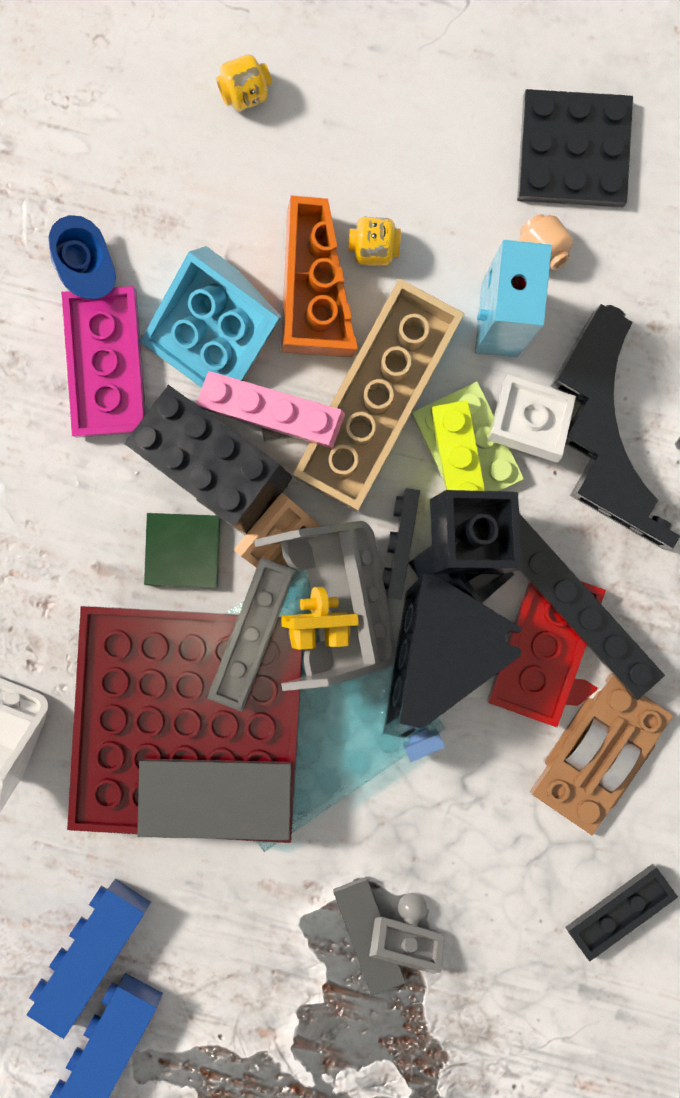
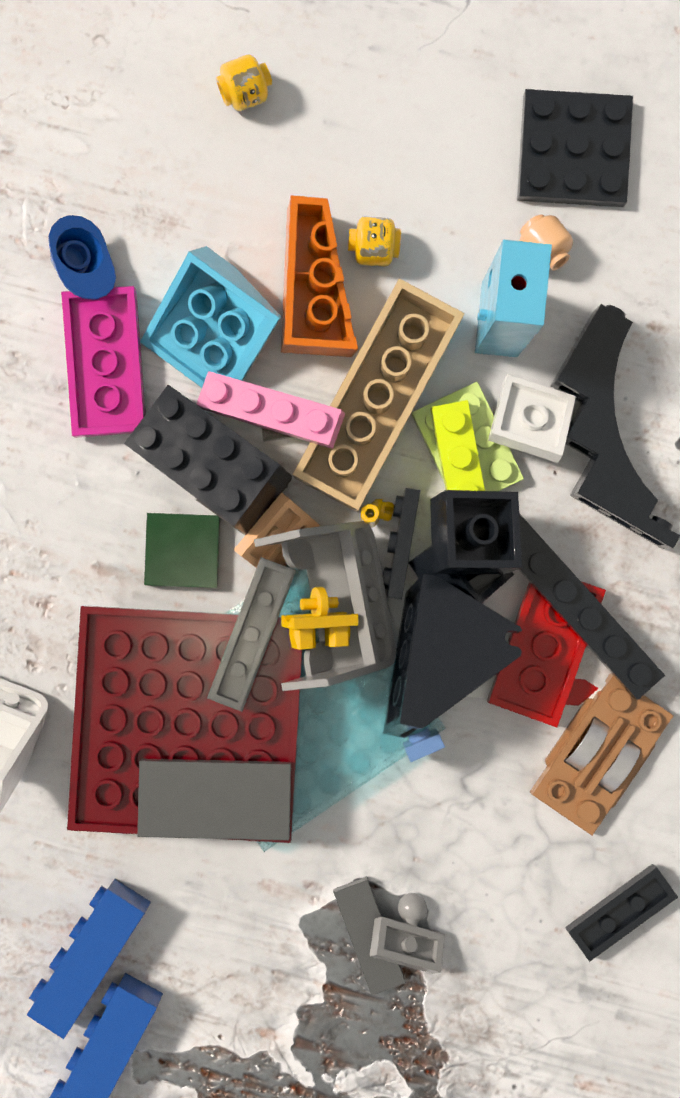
(377, 510): none -> yellow arm

